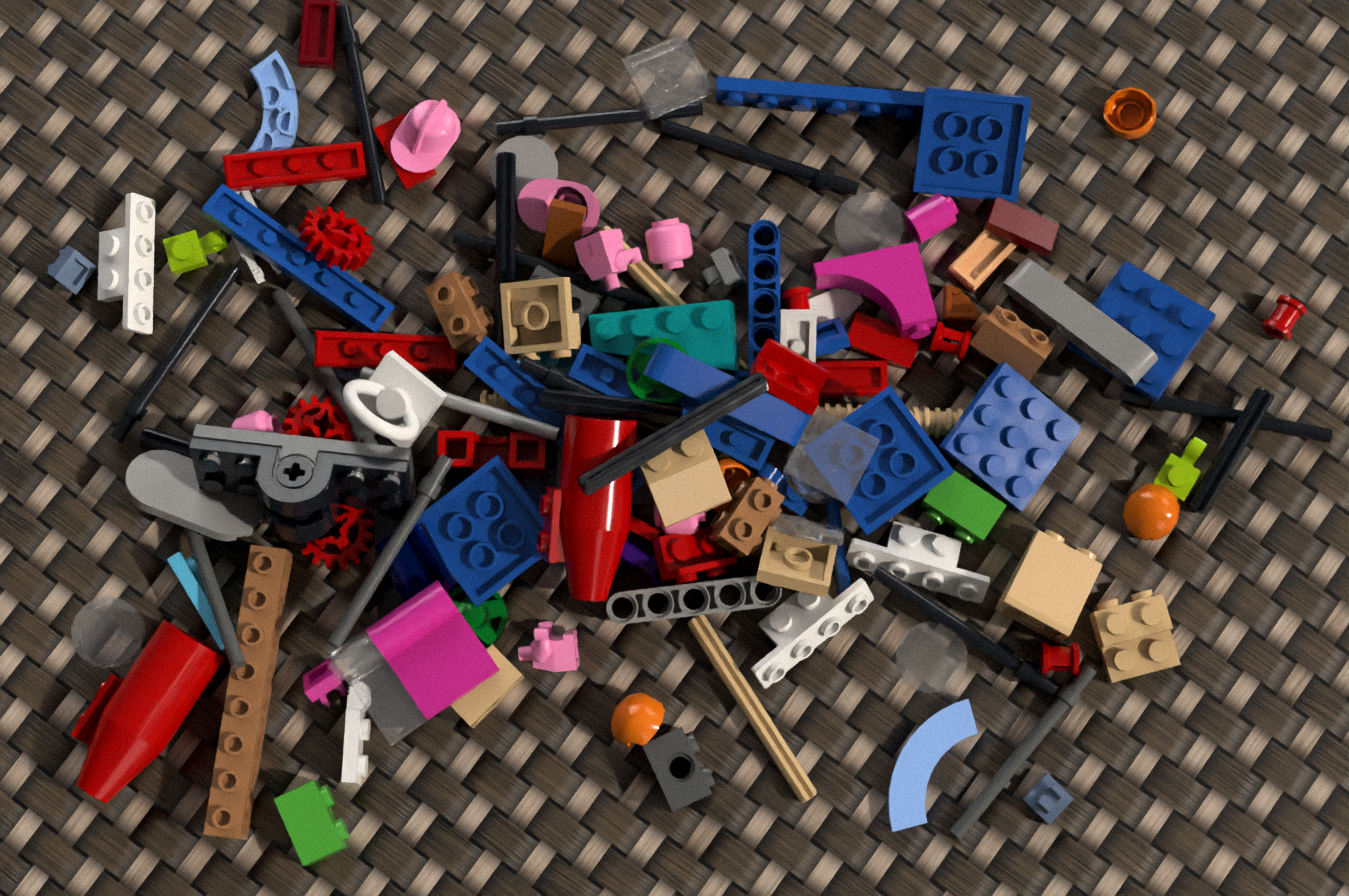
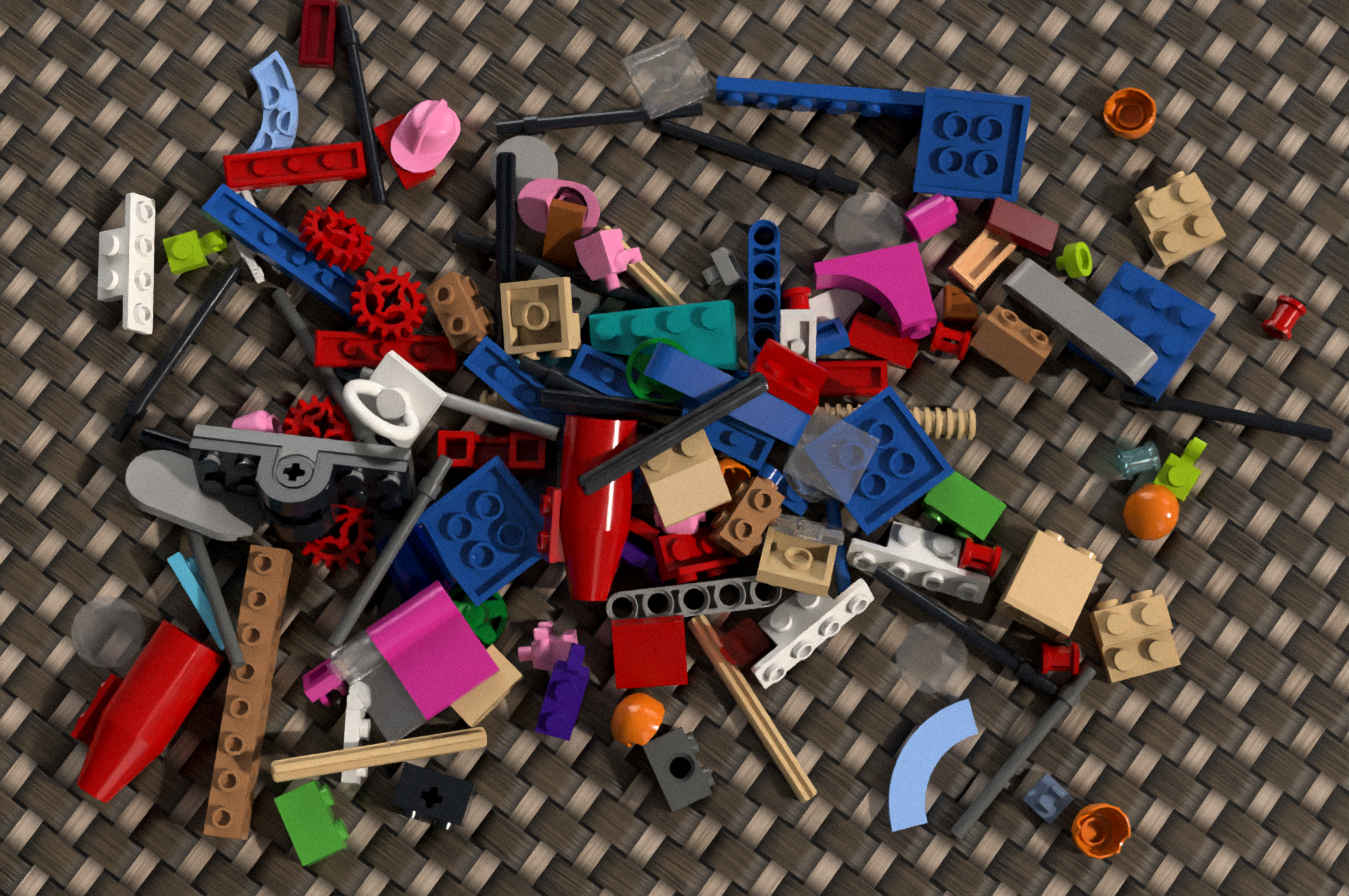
(71, 269): sand blue tile -> none
(378, 295): none -> red gear
(378, 754): none -> tan axle
(455, 792): none -> black brick
(564, 695): none -> dark purple hinge
(649, 652): none -> red tile
(669, 243): bright pink head -> none
(743, 643): none -> clear red bracket
(979, 557): none -> red bush
(1010, 436): plate -> none
(1075, 260): none -> lime tile
(1100, 830): none -> orange hair
(1138, 460): none -> clear light blue bush
(1176, 219): none -> tan plate
(1231, 450): black axle -> none

